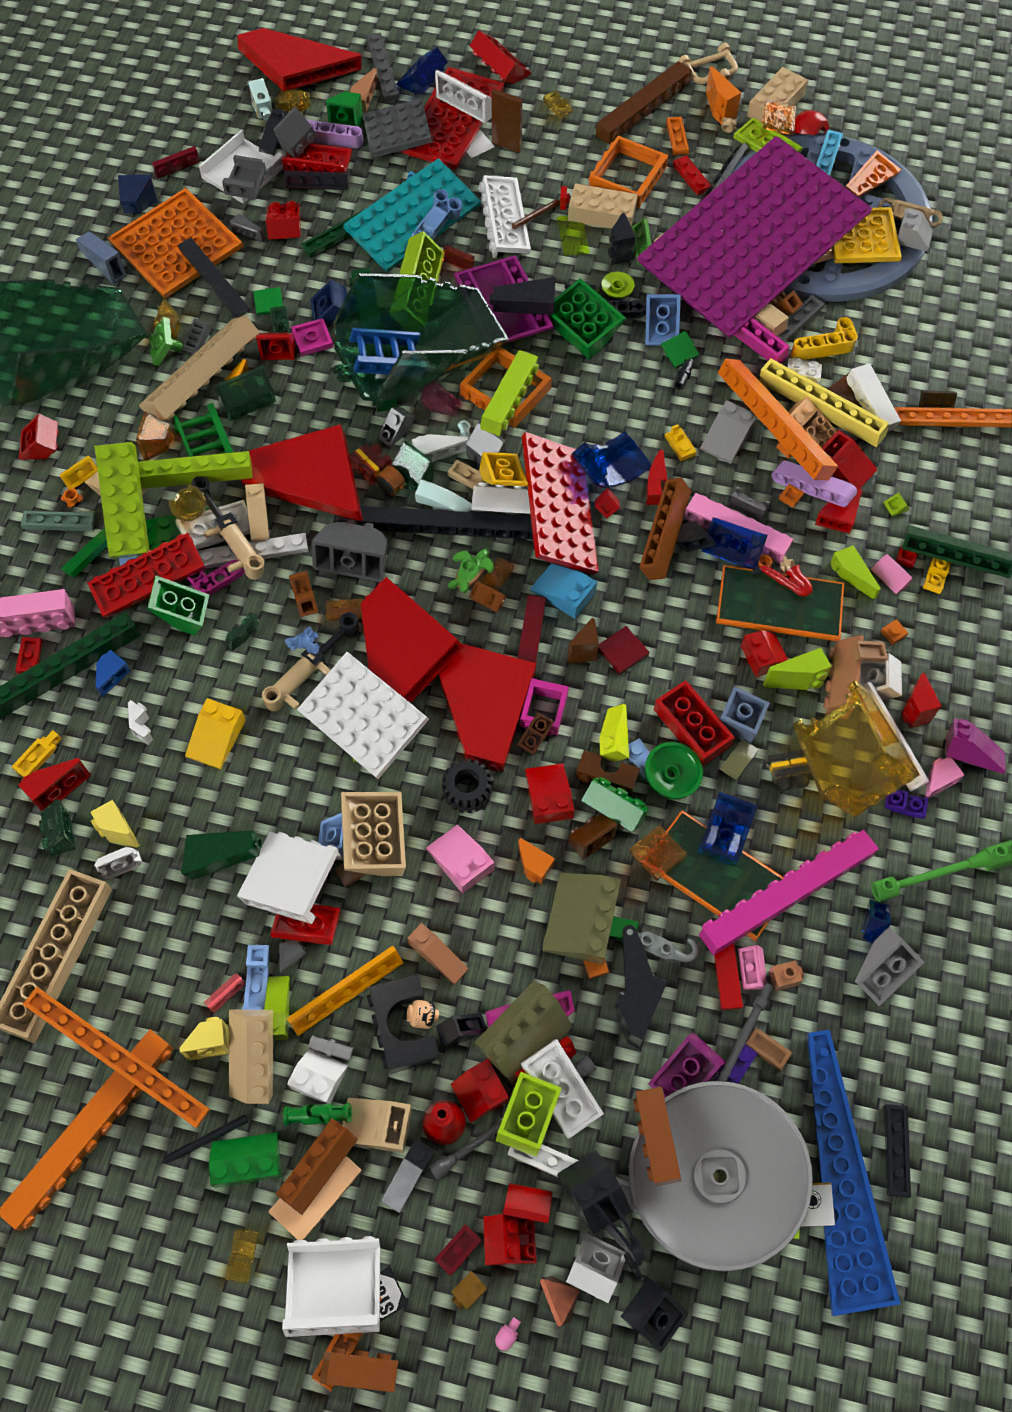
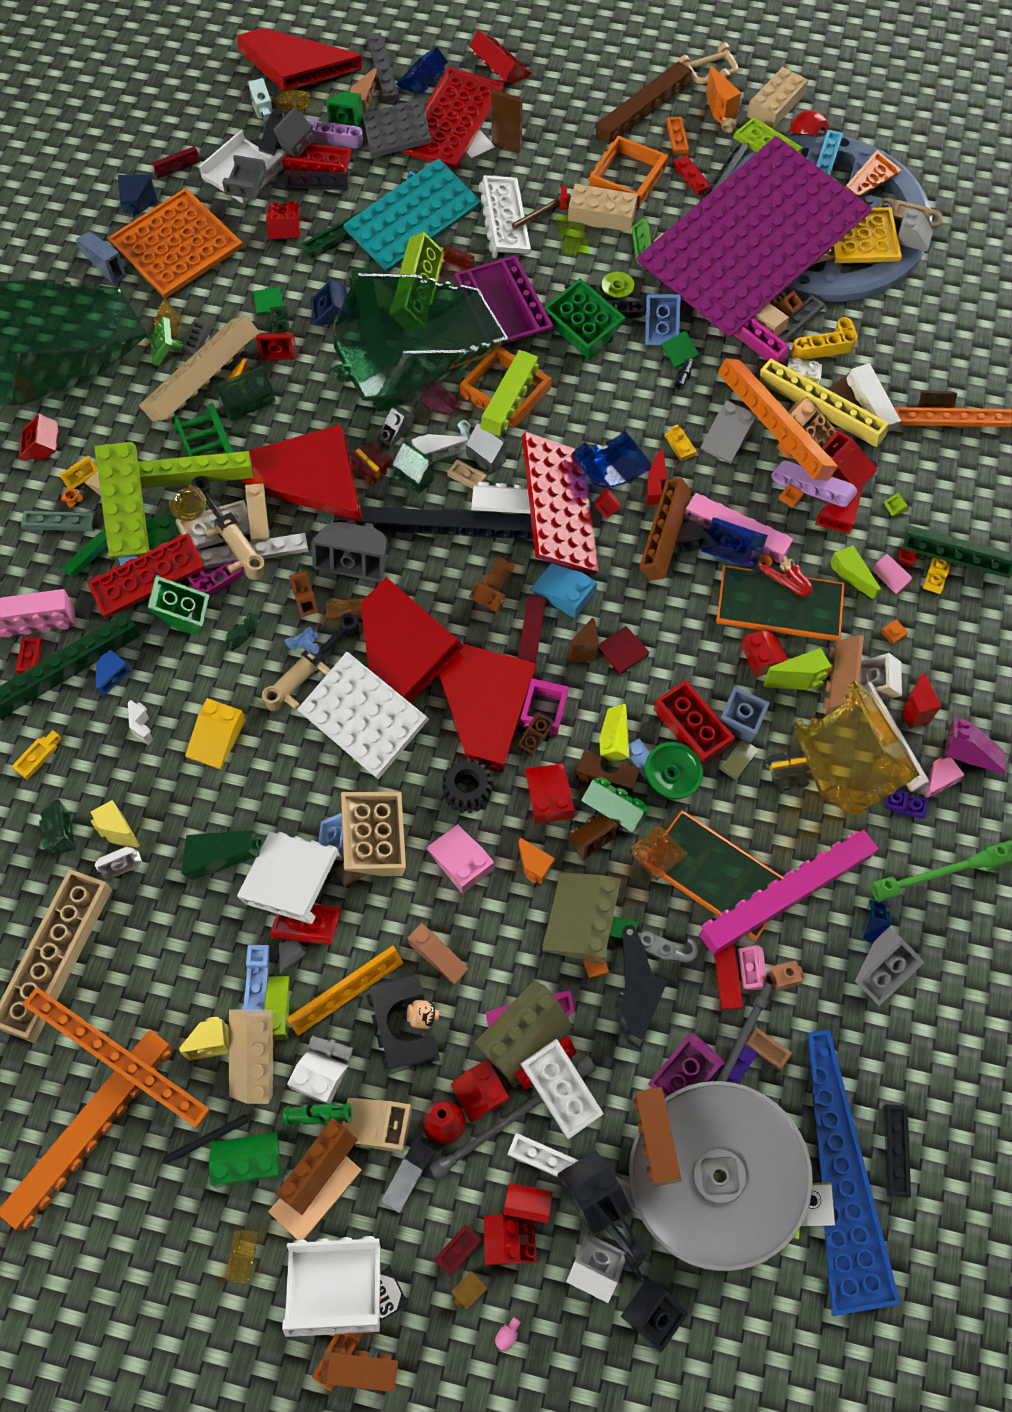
(54, 782): red slope -> none
(153, 436): clear orange slope -> none
(213, 278): black tile -> none
(224, 993): coral slope -> none
(246, 228): dark grey slope -> none
(312, 337): dark pink plate -> none
(380, 364): blue fence -> none
(390, 480): dark orange piece -> none
(440, 498): light aqua slope -> none
(442, 210): medium blue piece -> none
(461, 1028): black slope -> none
(463, 97): white slope -> none
(470, 569): bright green animal -> none
(502, 469): yellow slope -> none
(525, 297): black slope -> none
(528, 1114): lime slope -> none
(557, 105): clear yellow slope -> none
(561, 1298): copper slope -> none
(621, 241): black slope -> none
(728, 826): clear blue slope -> none
(748, 505): flat silver hinge -> none
(778, 120): clear orange plate -> none
(869, 651): medium nougat tile -> none

